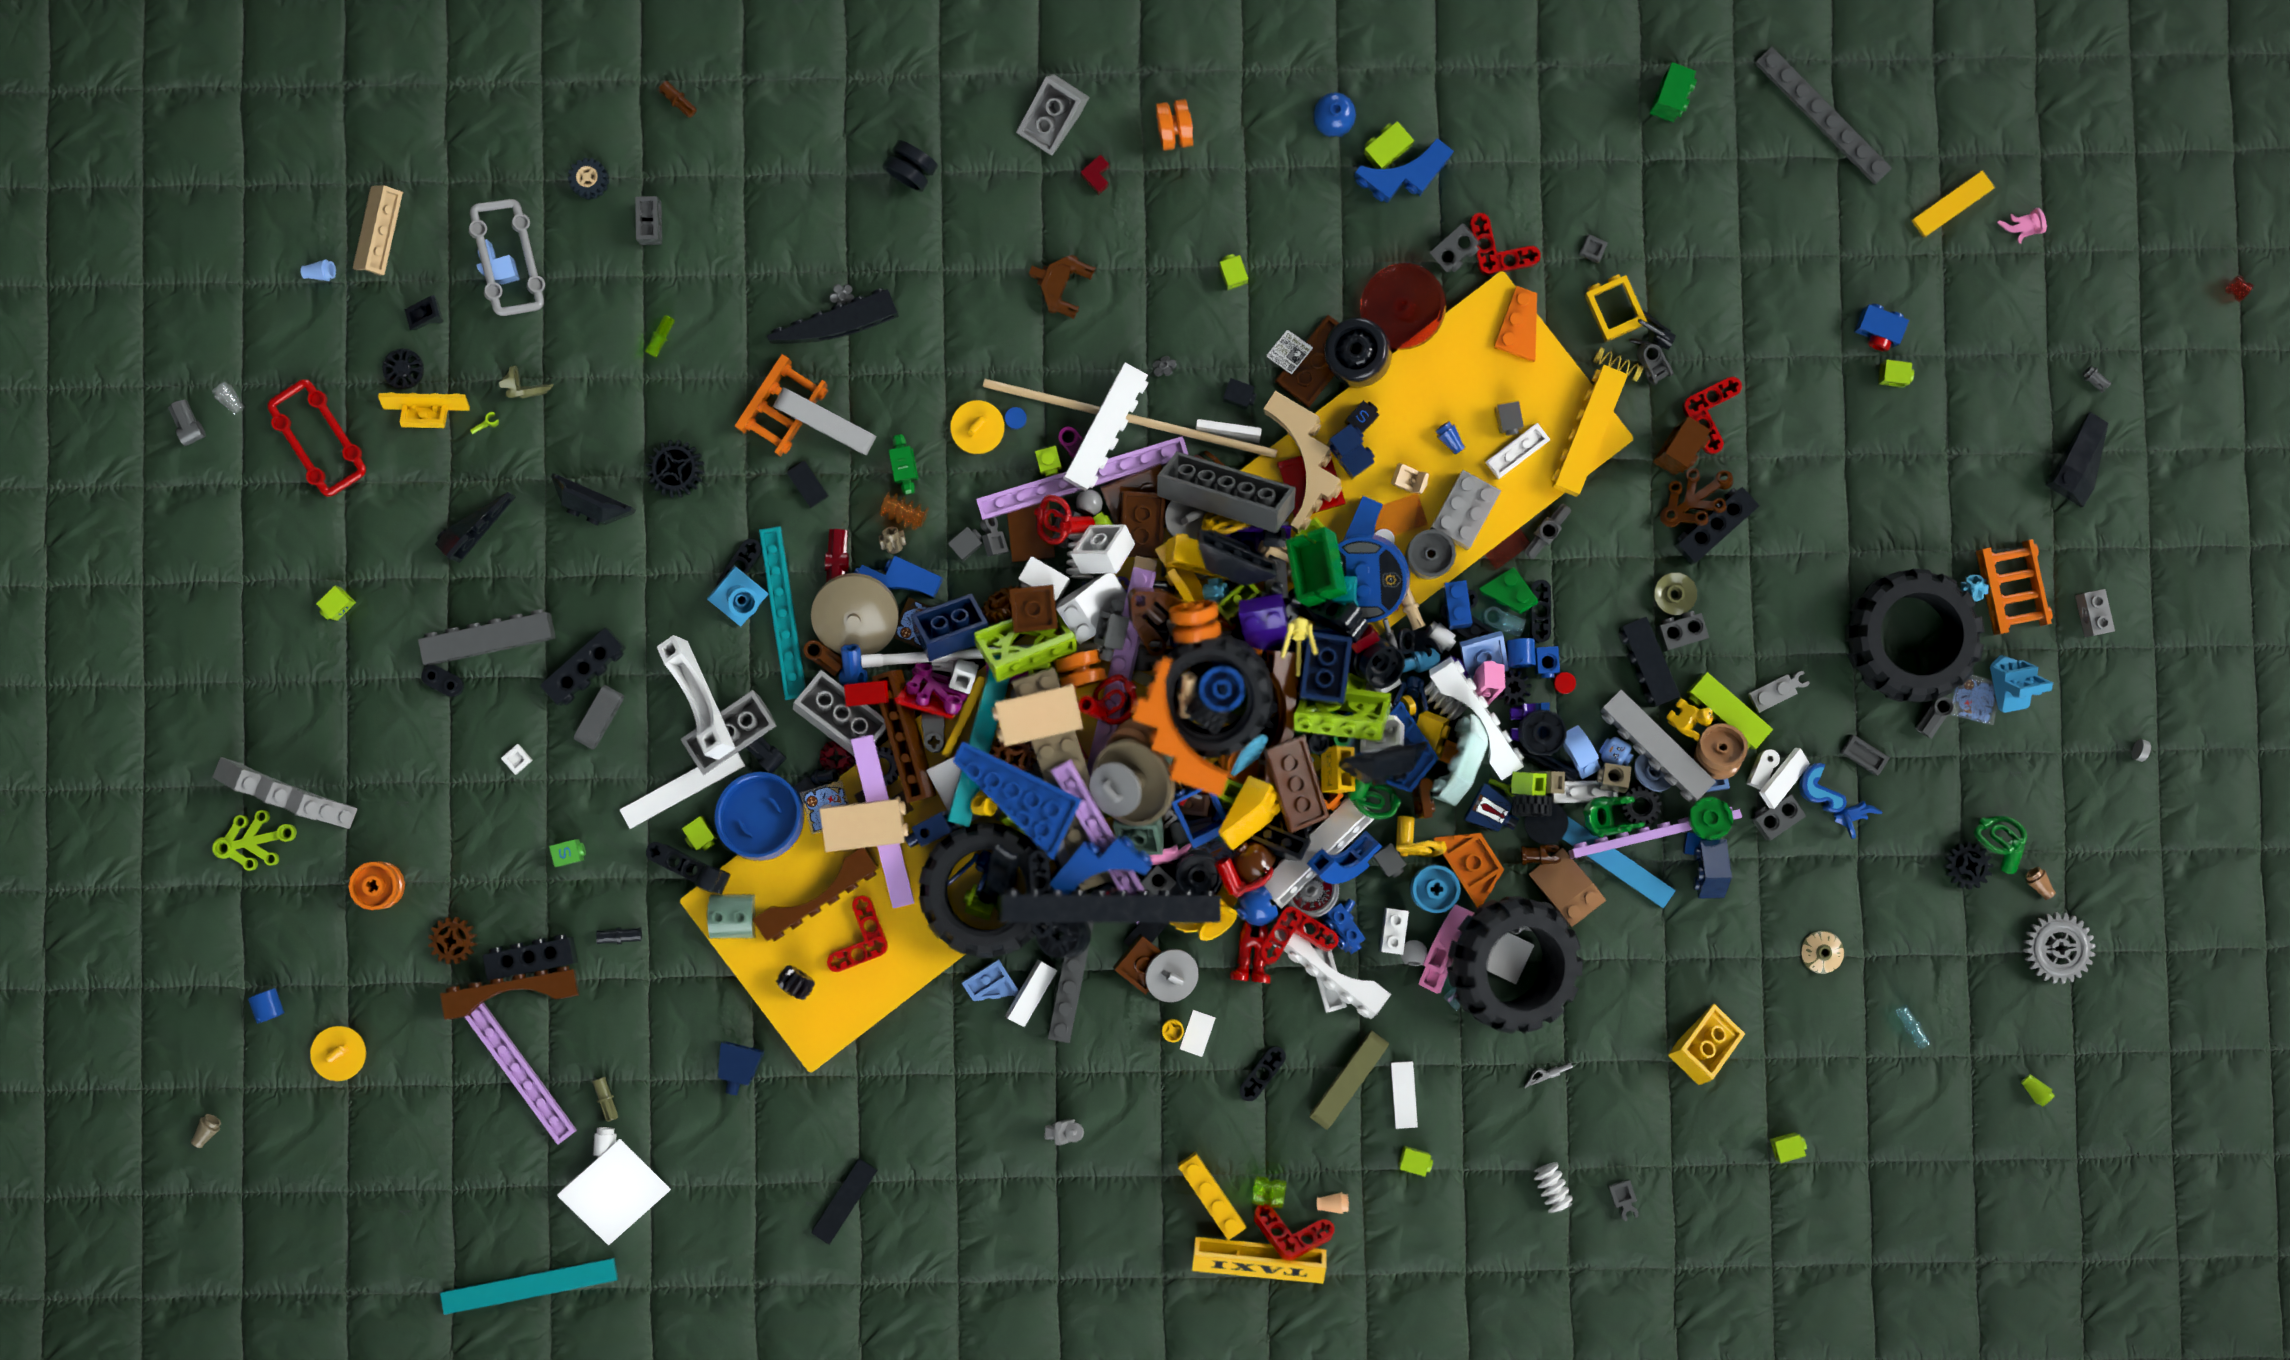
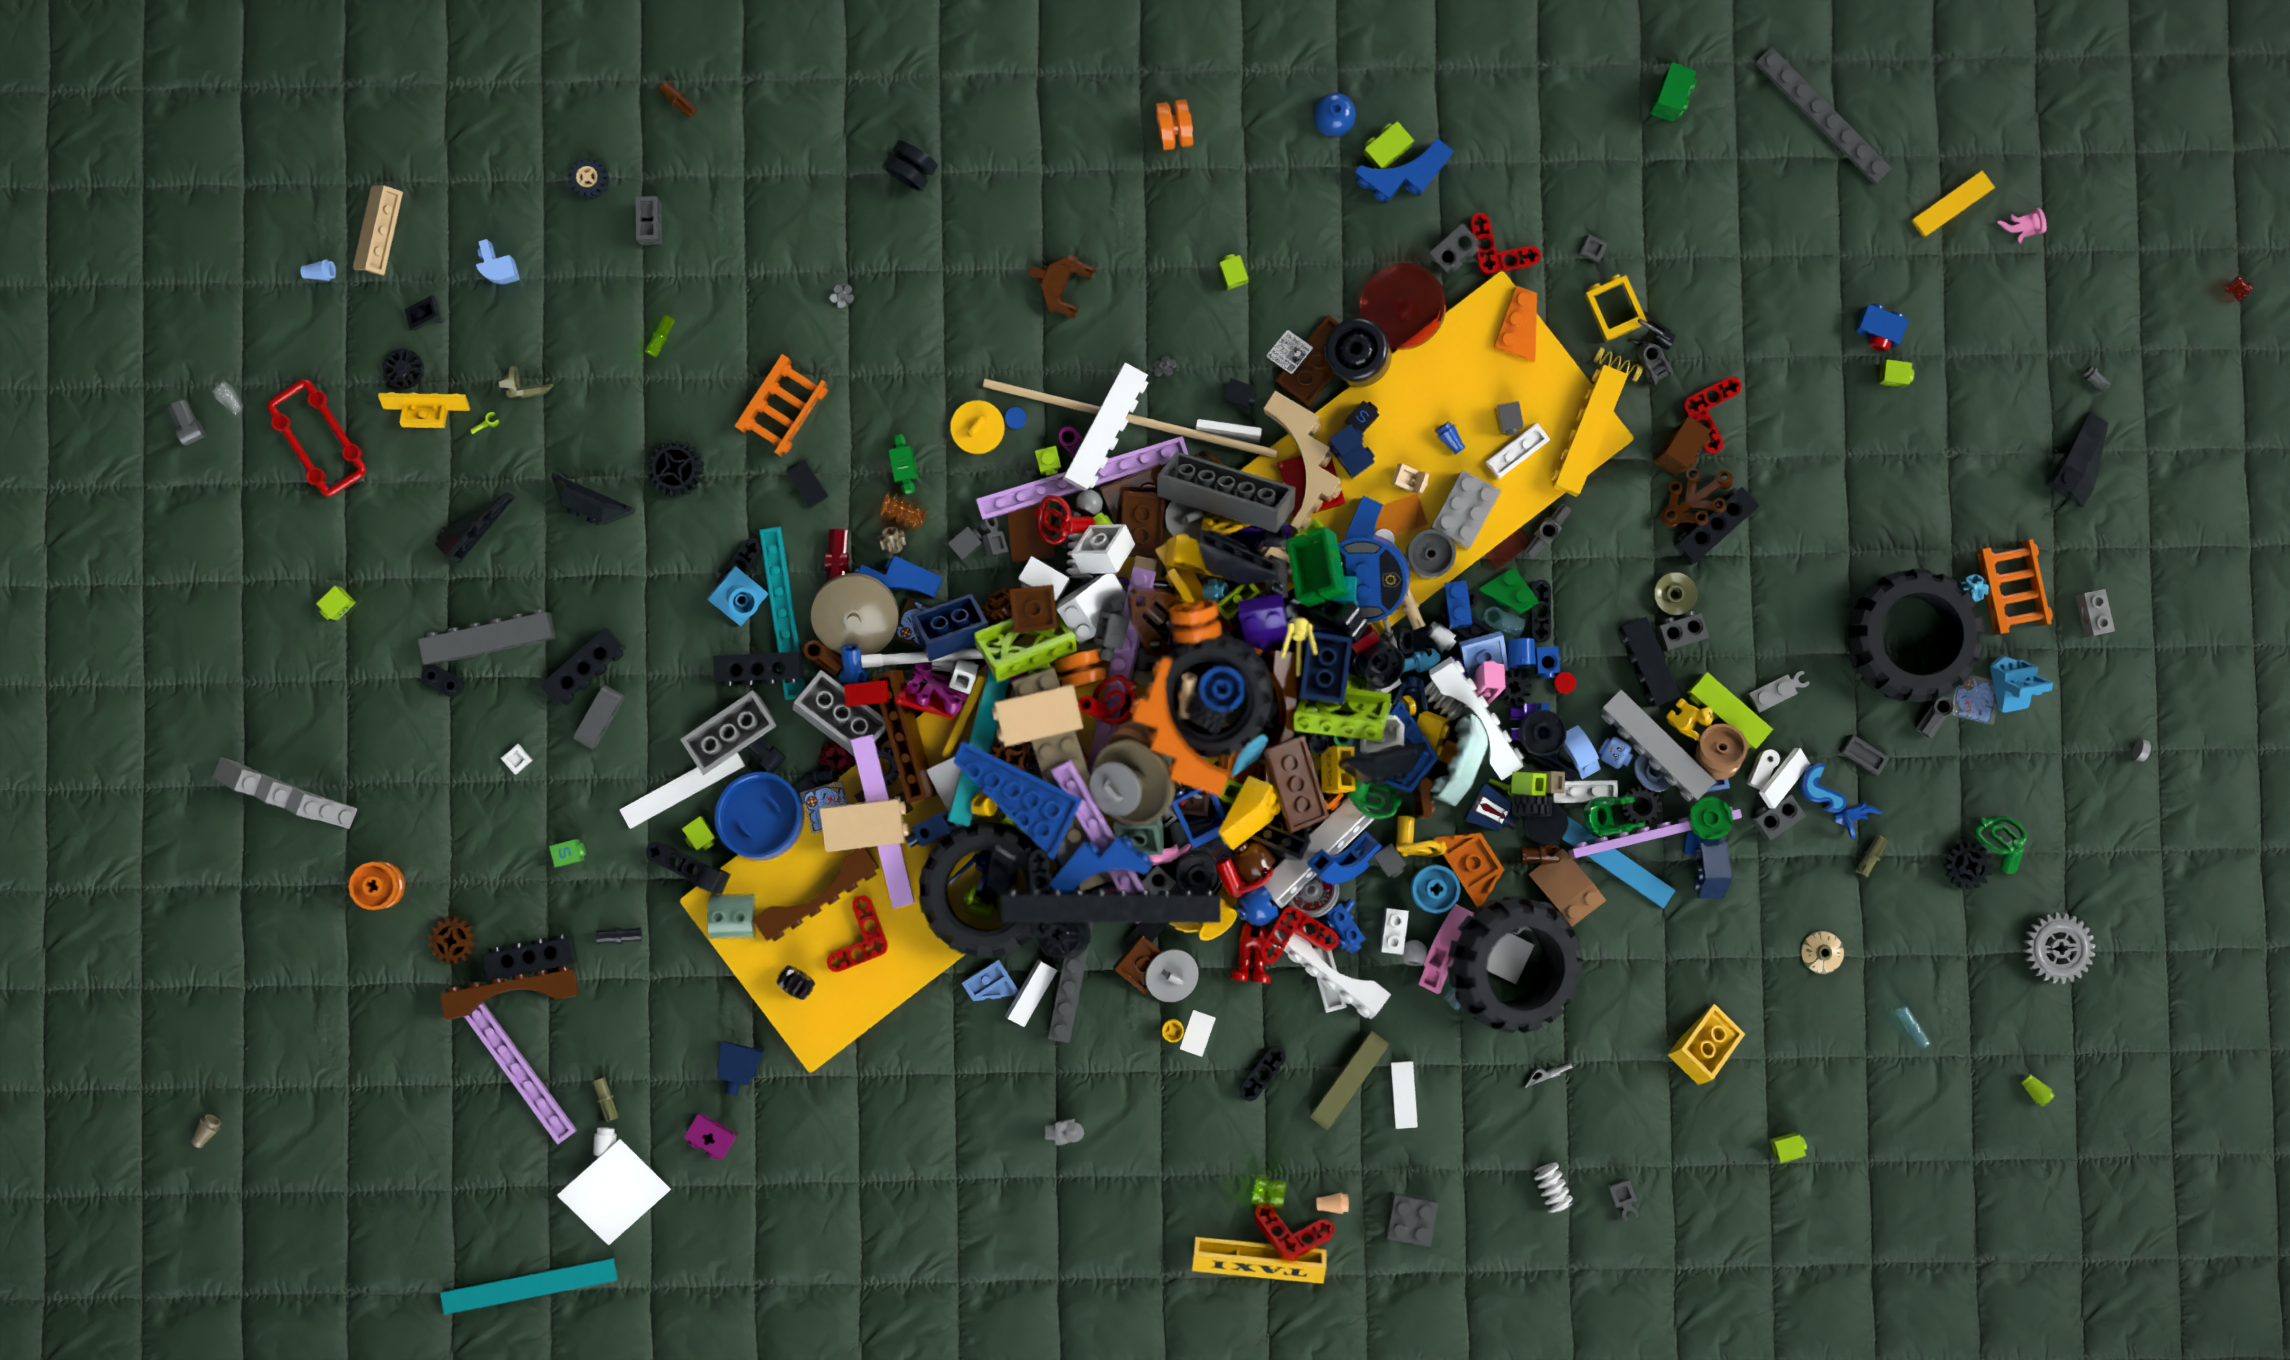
(250, 841): lime plant -> none
(266, 1006): blue piece -> none
(338, 1053): yellow shield -> none
(520, 224): light grey bar -> none
(710, 726): white arch -> none
(722, 1135): none -> magenta brick
(725, 665): none -> black brick
(824, 421): light grey beam -> none
(841, 321): black slope -> none
(844, 1201): black tile -> none
(933, 726): dark grey piece -> none
(1052, 113): light grey slope -> none
(1094, 172): dark red piece -> none
(1211, 1195): yellow brick -> none
(1411, 1219): none -> dark grey brick
(1415, 1161): lime brick -> none
(1623, 774): dark tan brick -> none
(1872, 855): none -> olive axle
(2040, 882): medium nougat cone -> none

